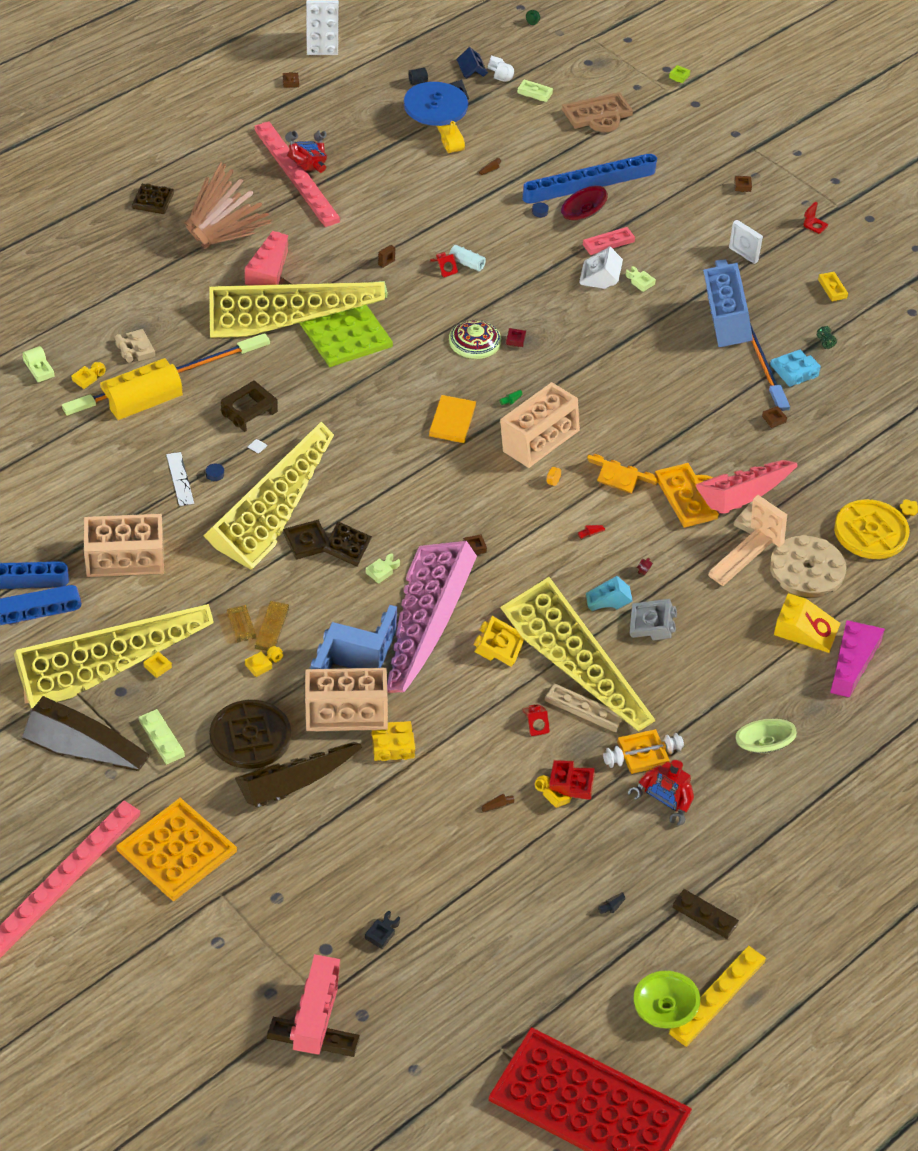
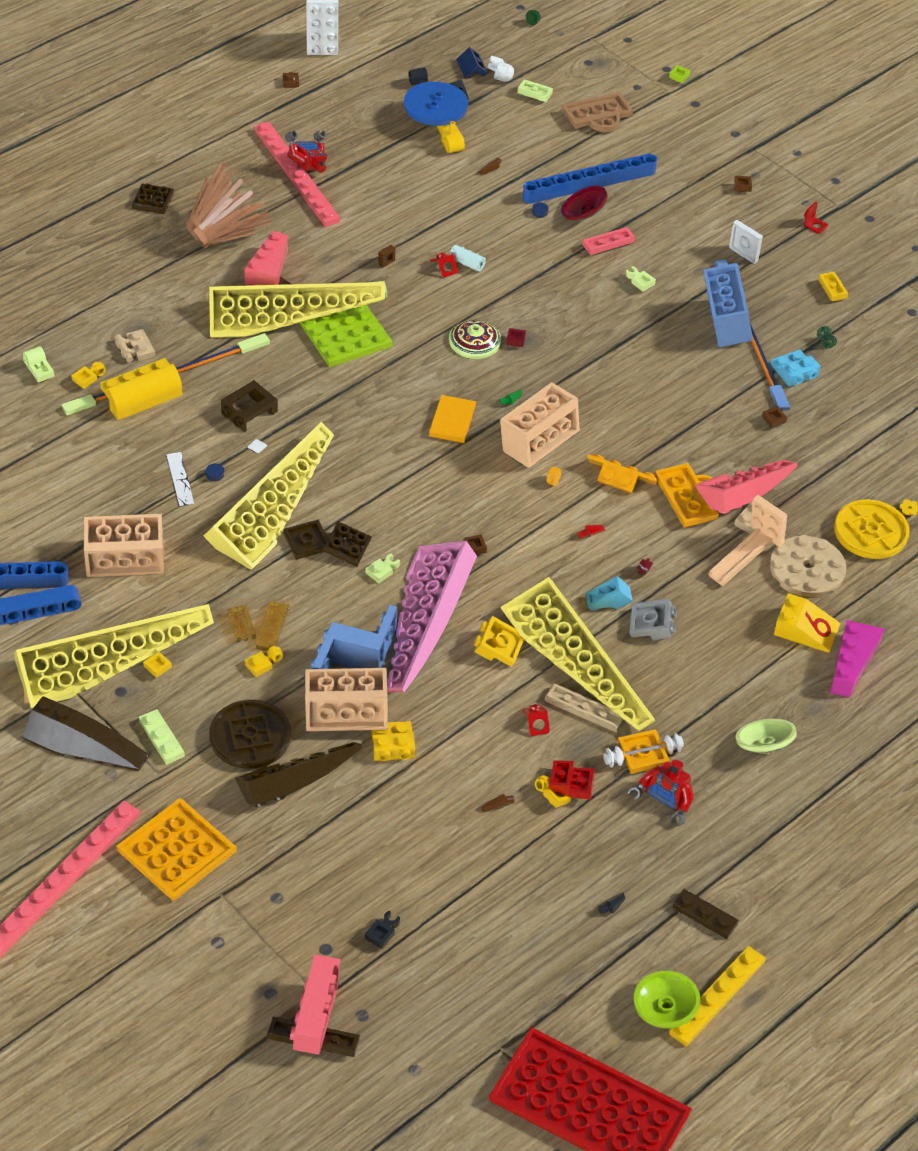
(601, 269): white slope -> none

